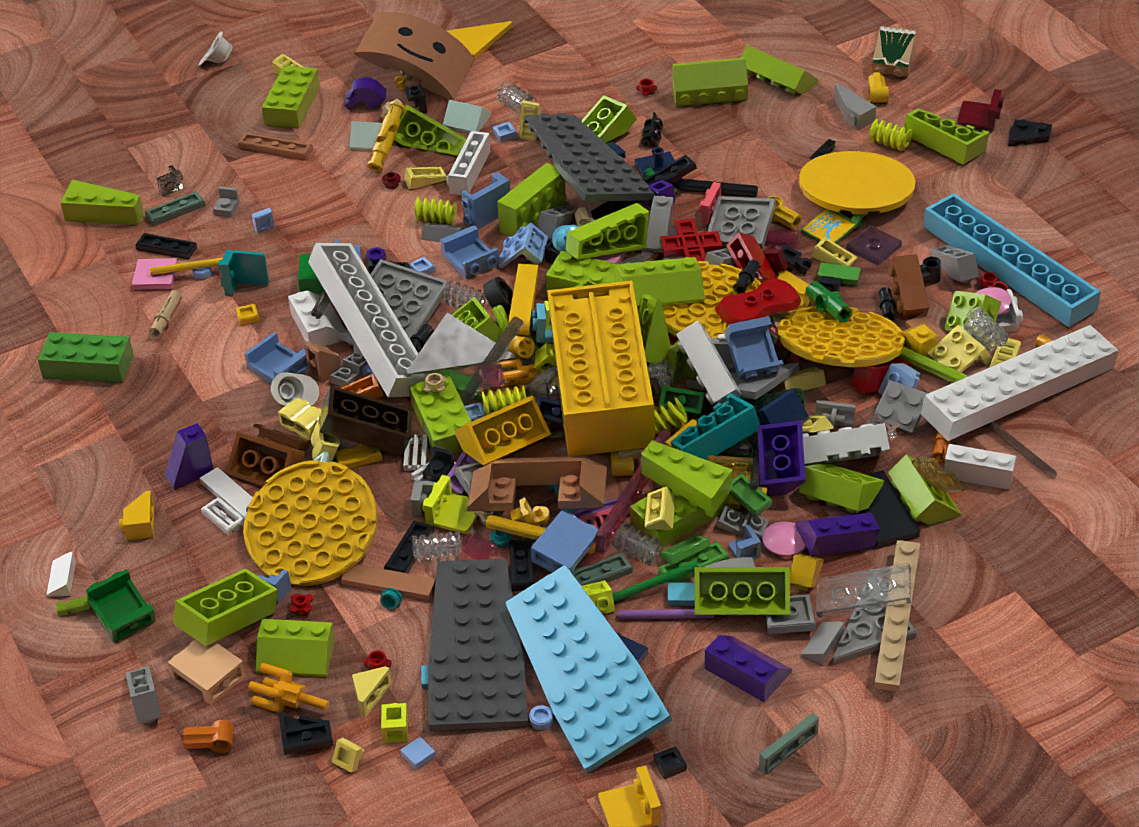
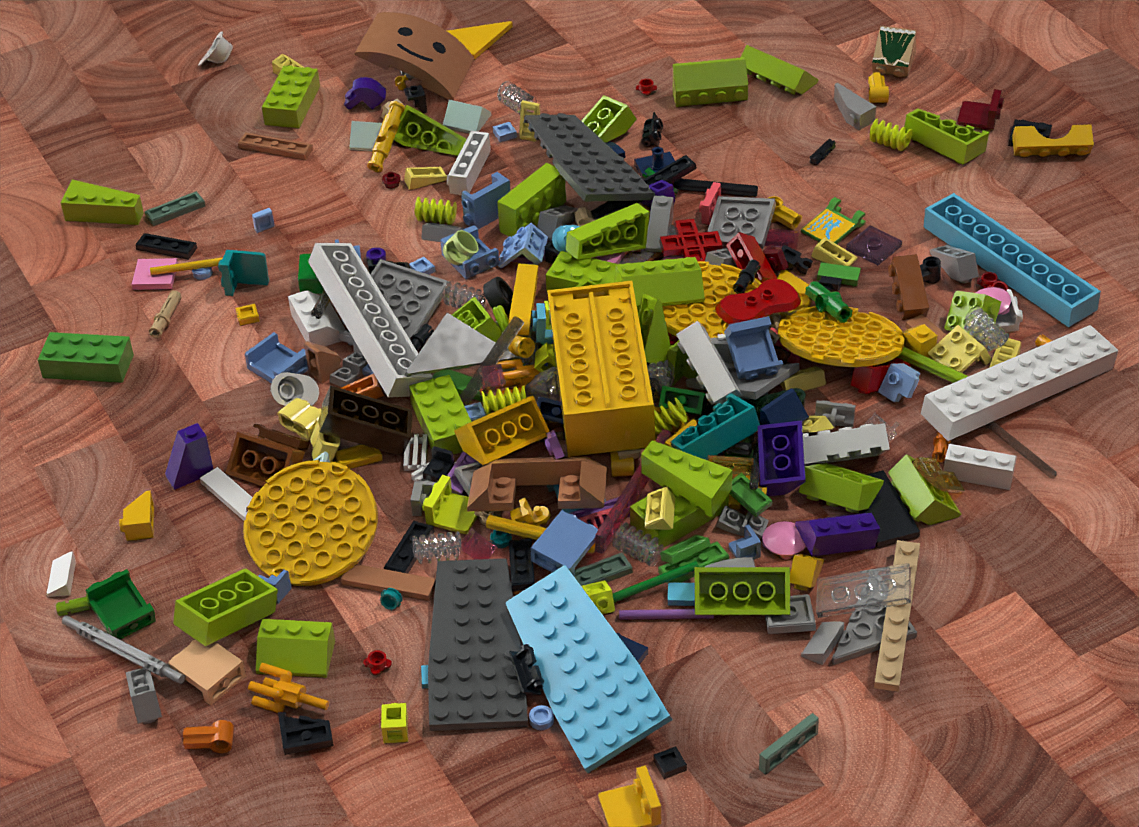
(123, 649): none -> light grey axle
(170, 182): clear smoke bracket -> none
(220, 514): white tile -> none
(227, 202): light grey bracket -> none
(301, 604): red plate -> none
(347, 755): light yellow tile -> none
(370, 687): light yellow slope -> none
(418, 753): light blue tile -> none
(434, 383): tan plate -> none
(460, 247): none -> yellowish green helmet
(528, 676): none -> black hinge
(553, 445): none -> medium lavender plate
(745, 667): dark purple slope -> none
(857, 182): yellow tile -> none
(887, 303): black pin -> none
(901, 405): light grey plate -> none
(1029, 142): none -> yellow arch

